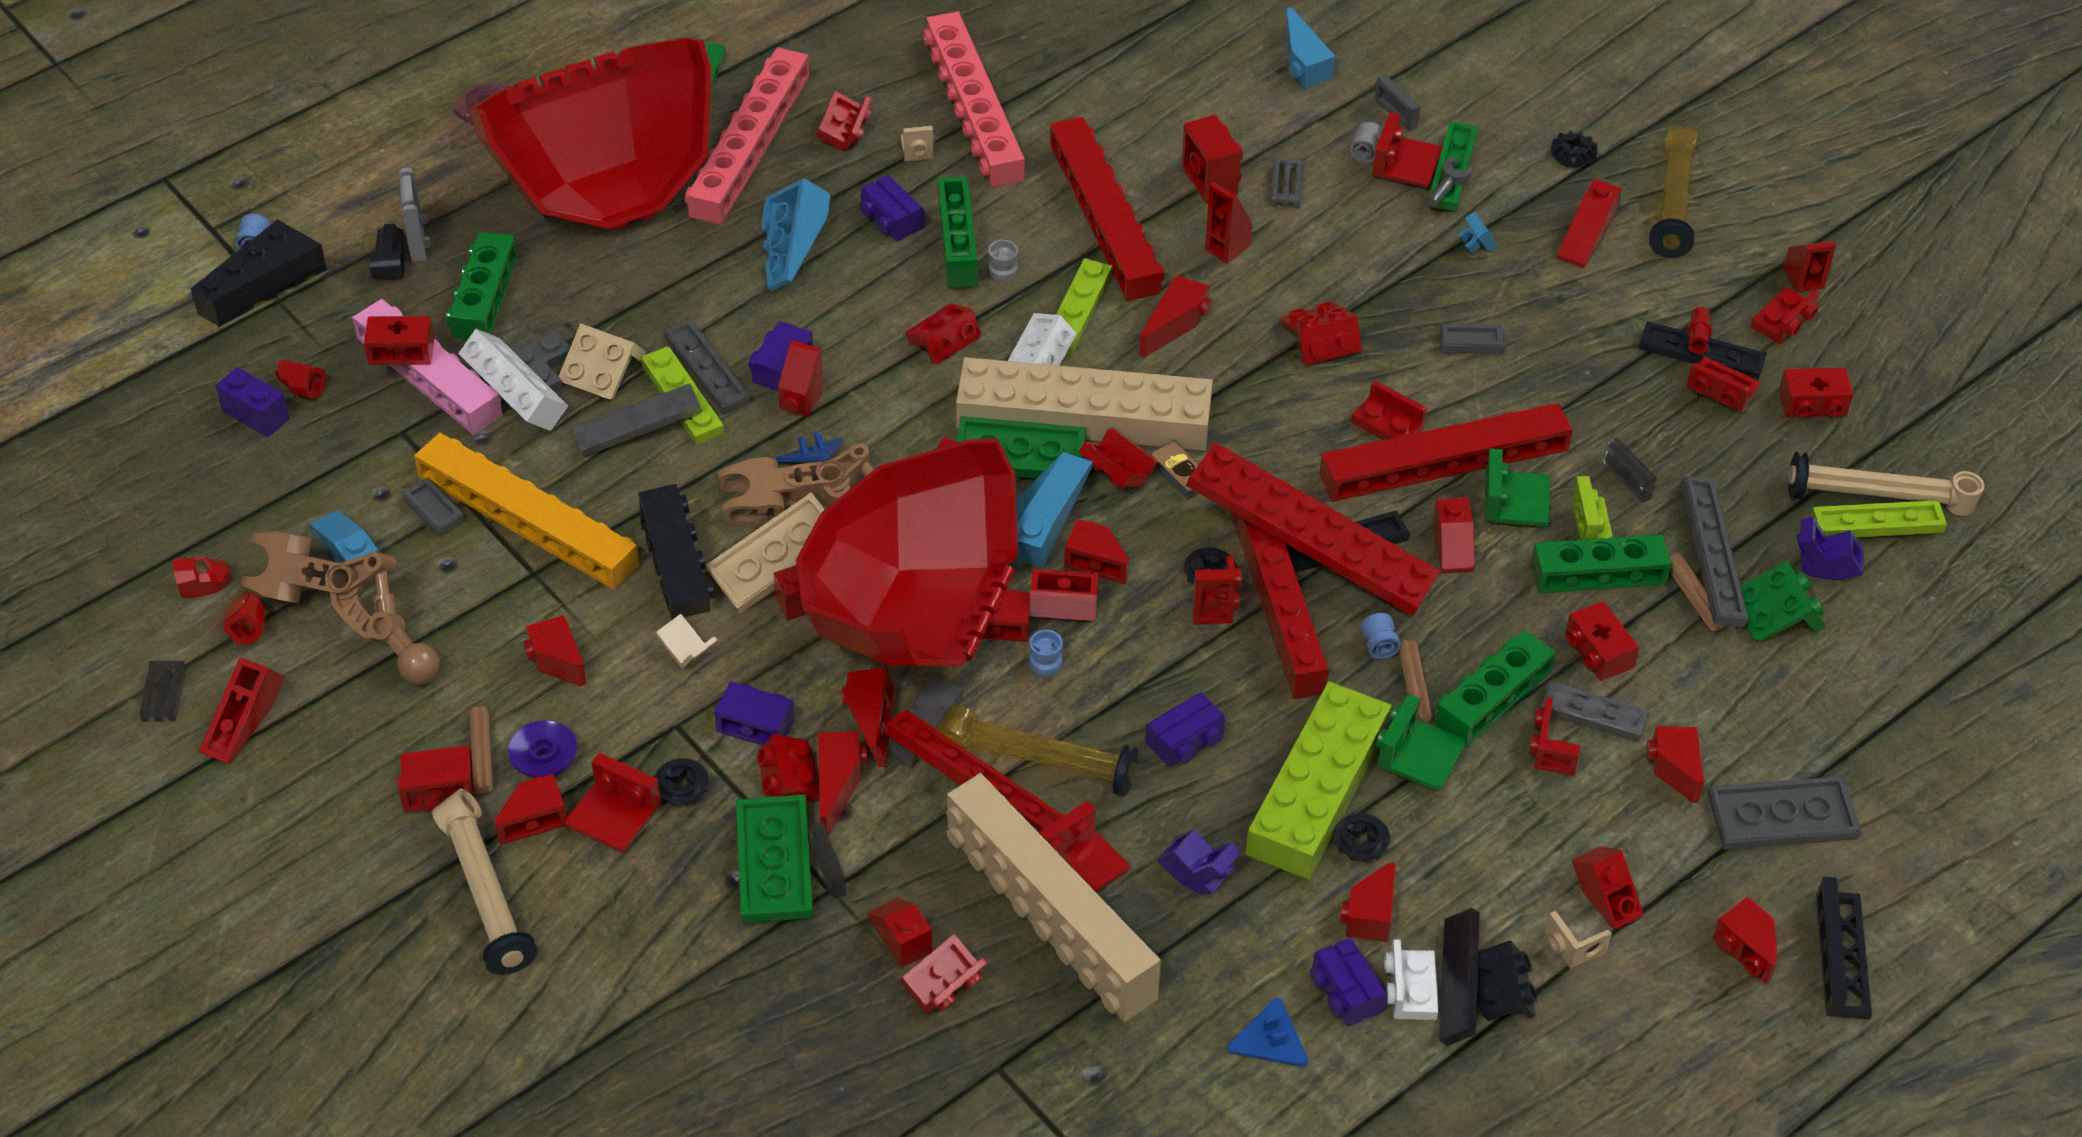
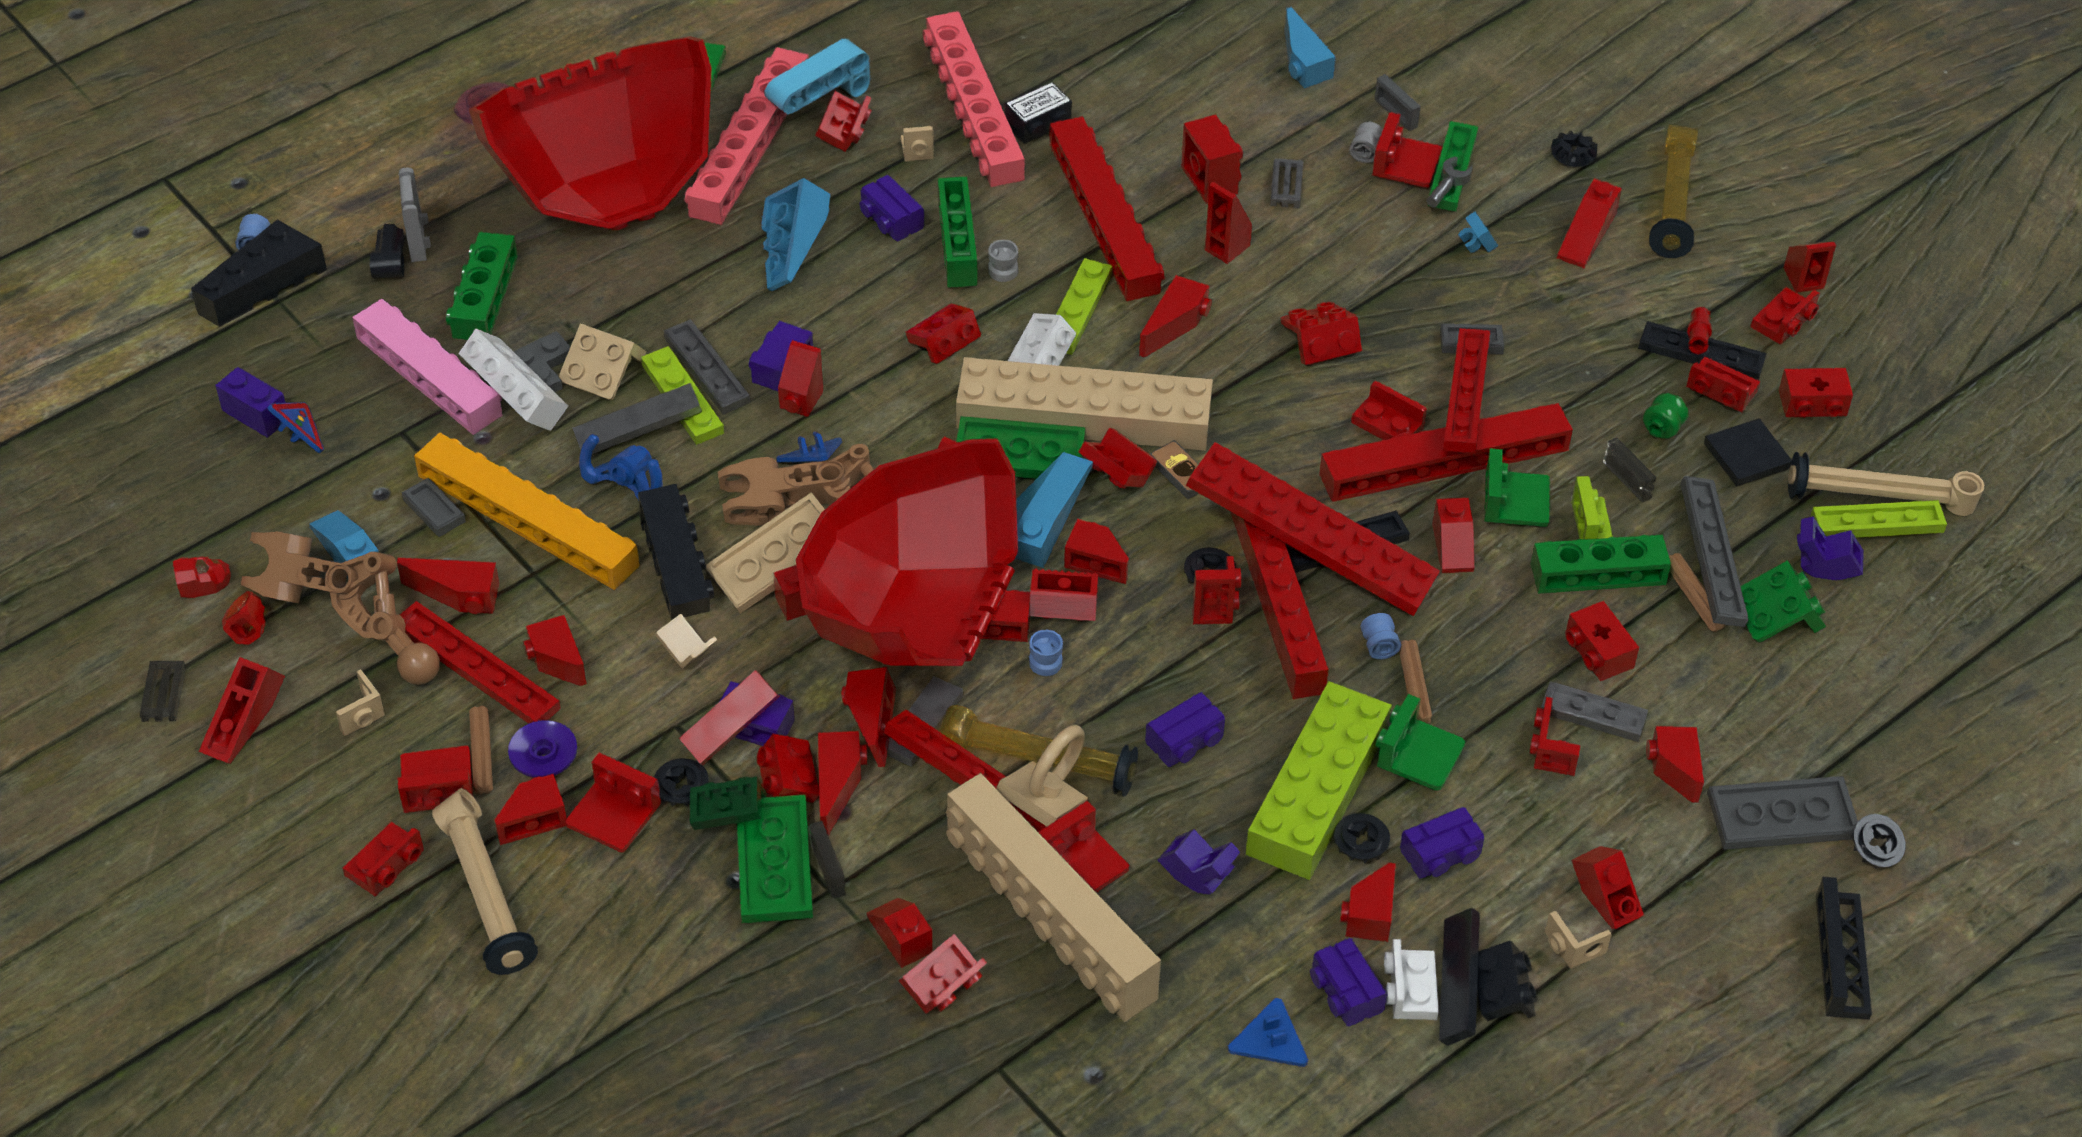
(300, 420): none -> piece
(301, 378): red rock -> none
(363, 711): none -> tan bracket
(384, 858): none -> red bracket
(399, 340): red brick -> none
(458, 584): none -> red slope
(479, 666): none -> red plate
(625, 468): none -> blue piece
(726, 802): none -> dark green bracket
(729, 717): none -> tile
(837, 65): none -> medium azure beam
(1034, 111): none -> brick
(1044, 792): none -> tan tile
(1442, 843): none -> dark purple brick
(1467, 391): none -> red plate
(1495, 687): green brick -> none
(1665, 415): none -> green piece
(1747, 452): none -> black tile
(1750, 938): red slope -> none
(1879, 827): none -> gear

